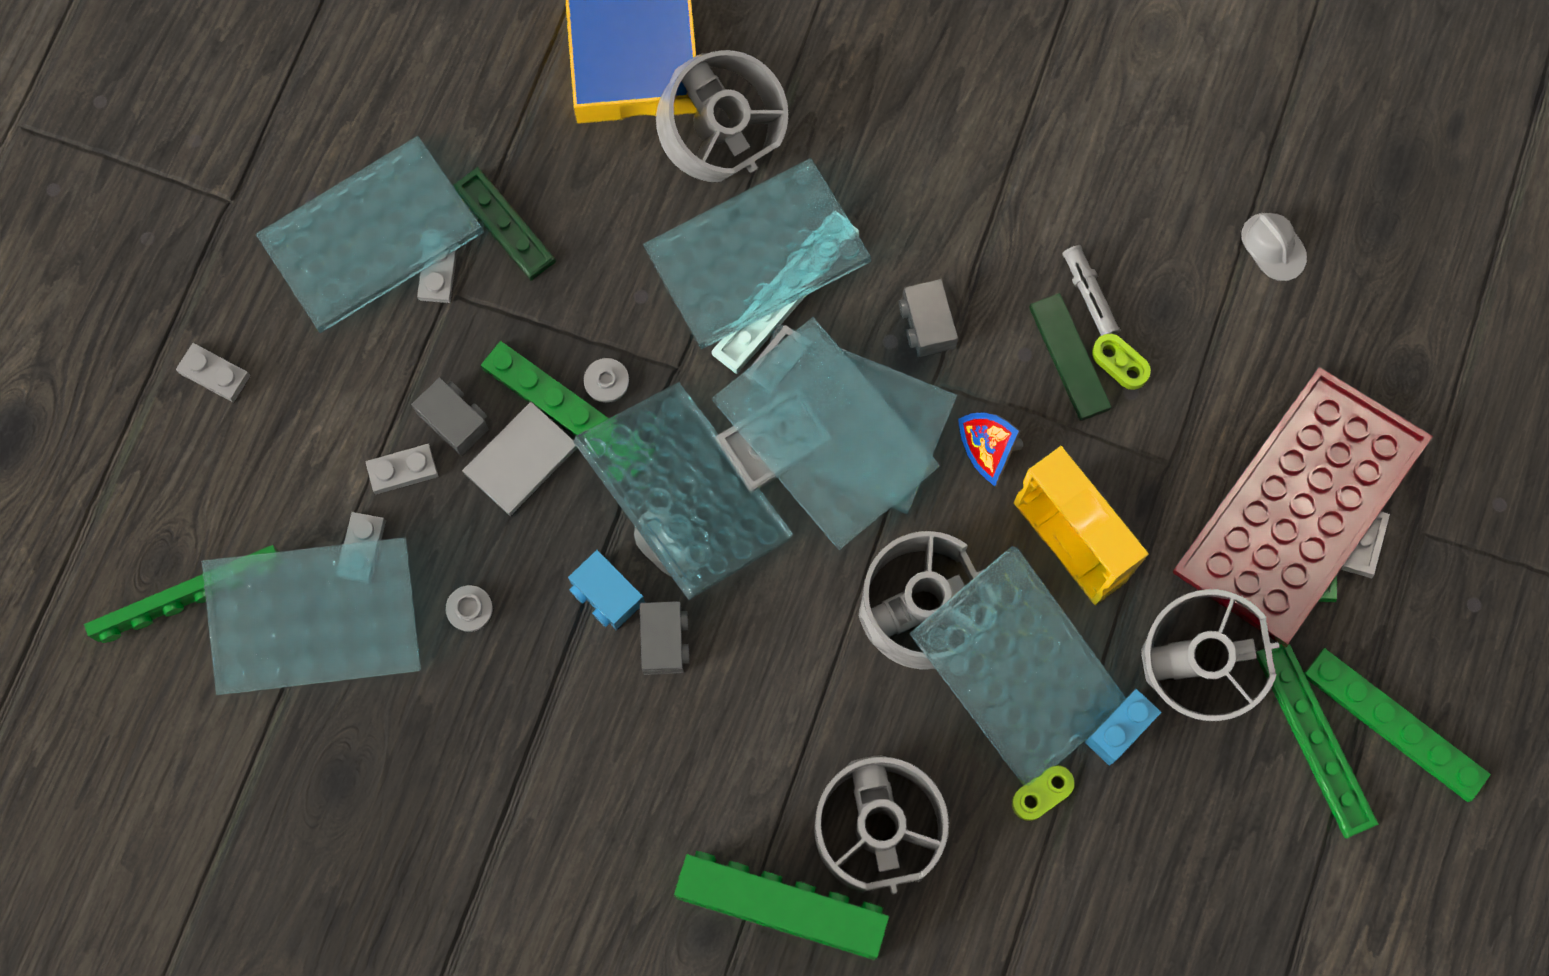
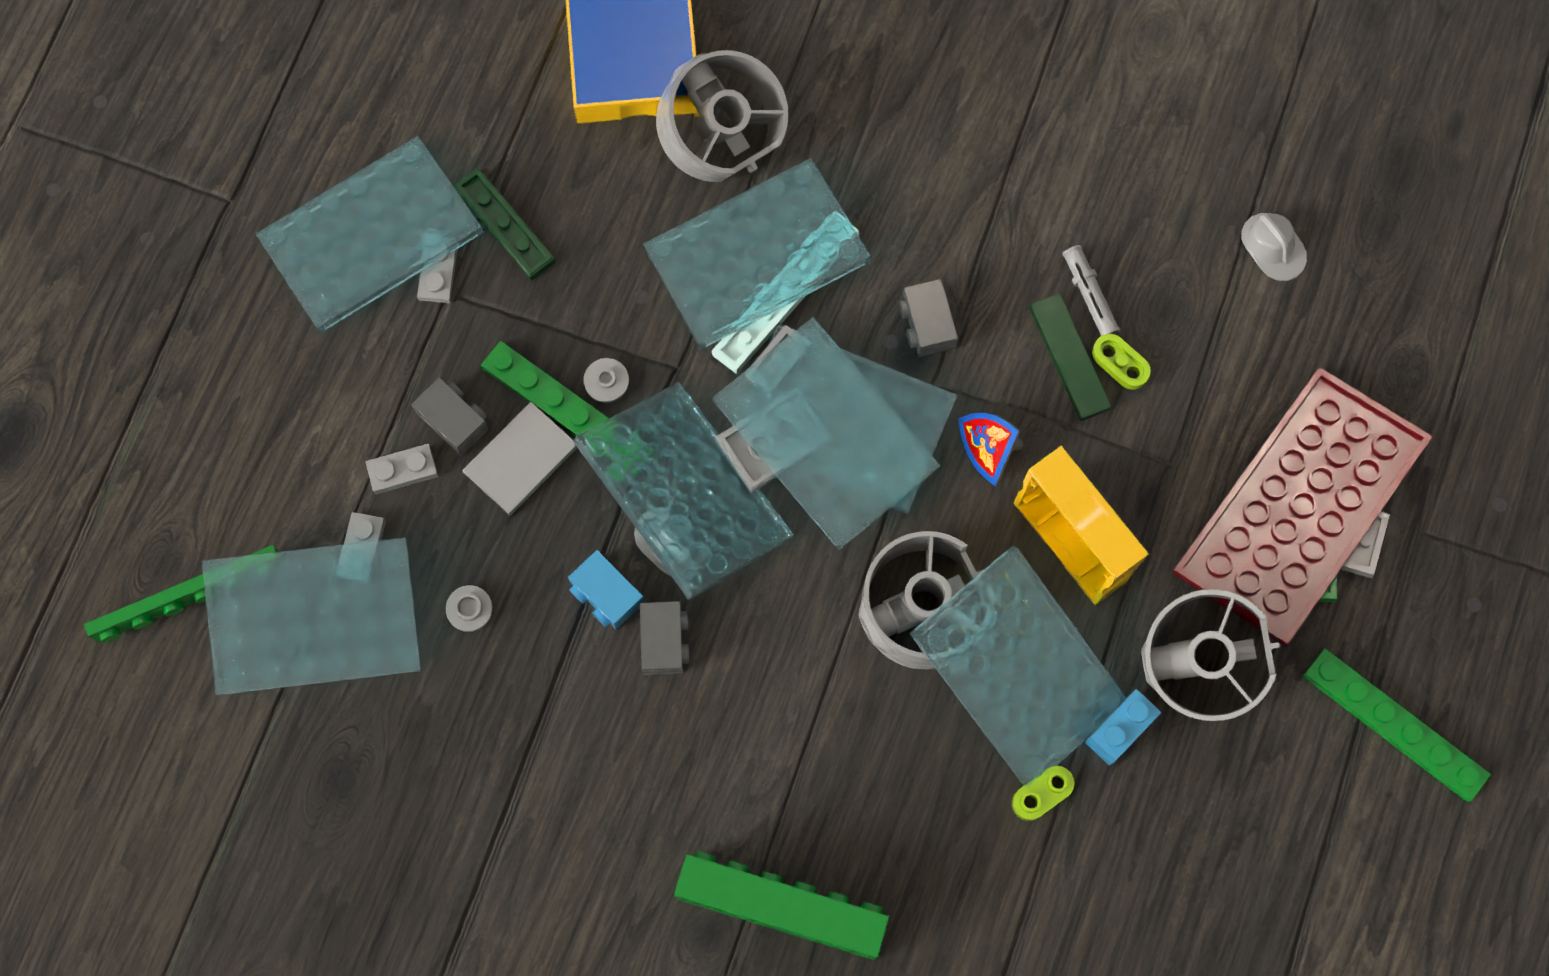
(213, 372): light grey plate -> none
(873, 796): light grey animal -> none
(1318, 742): green tile -> none

